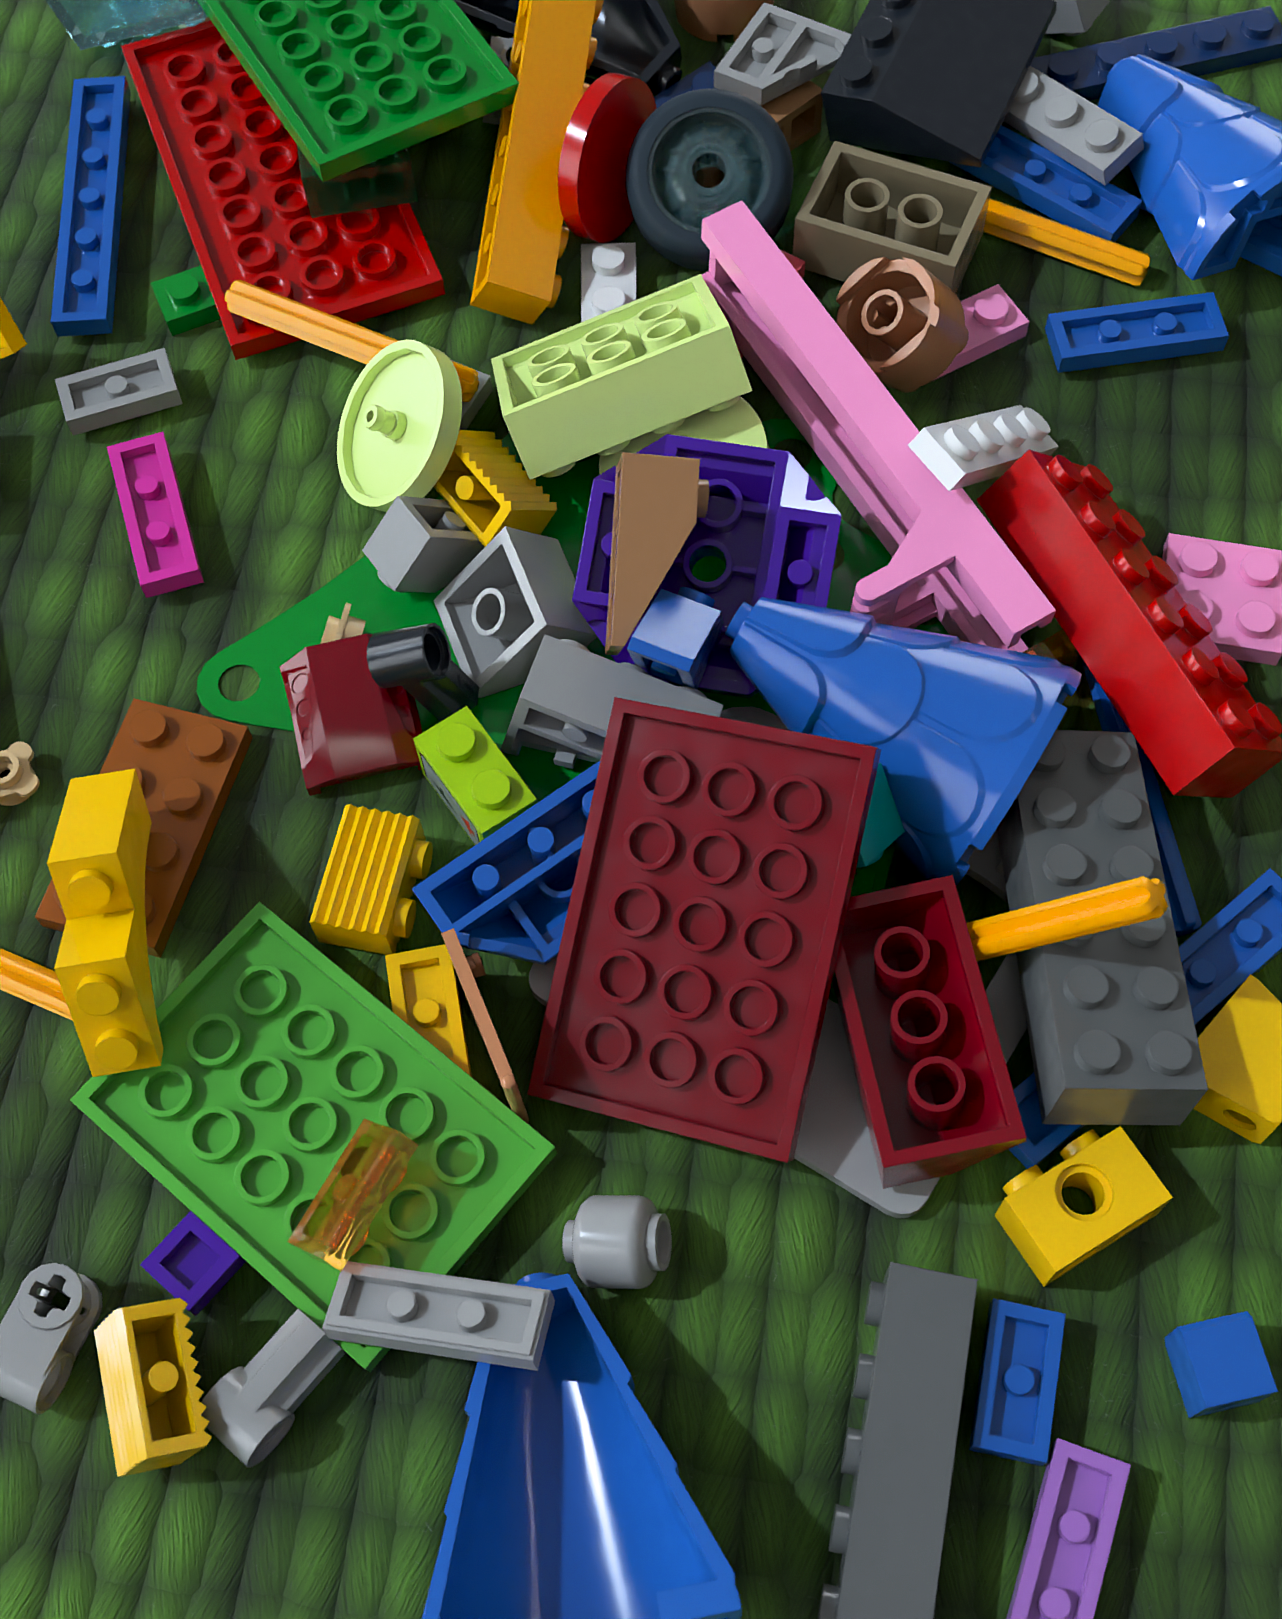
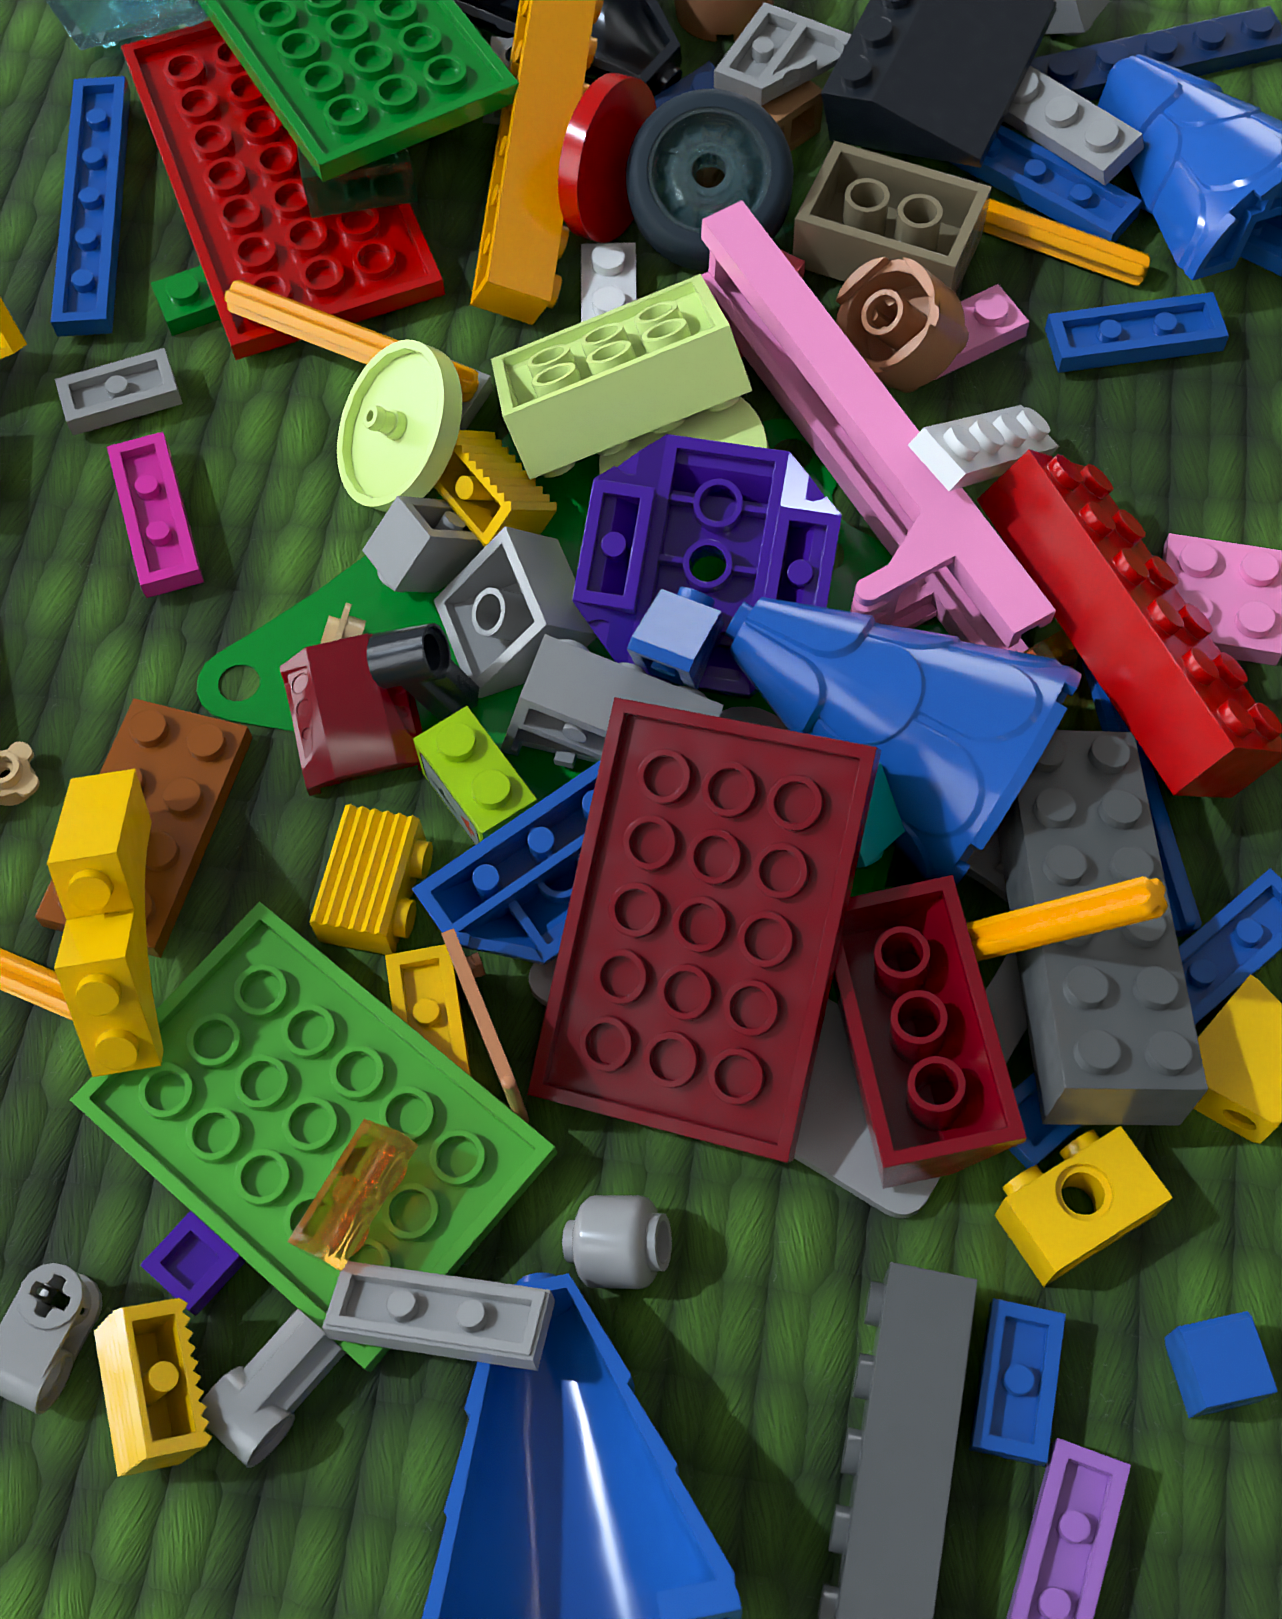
(652, 518): medium nougat slope -> none

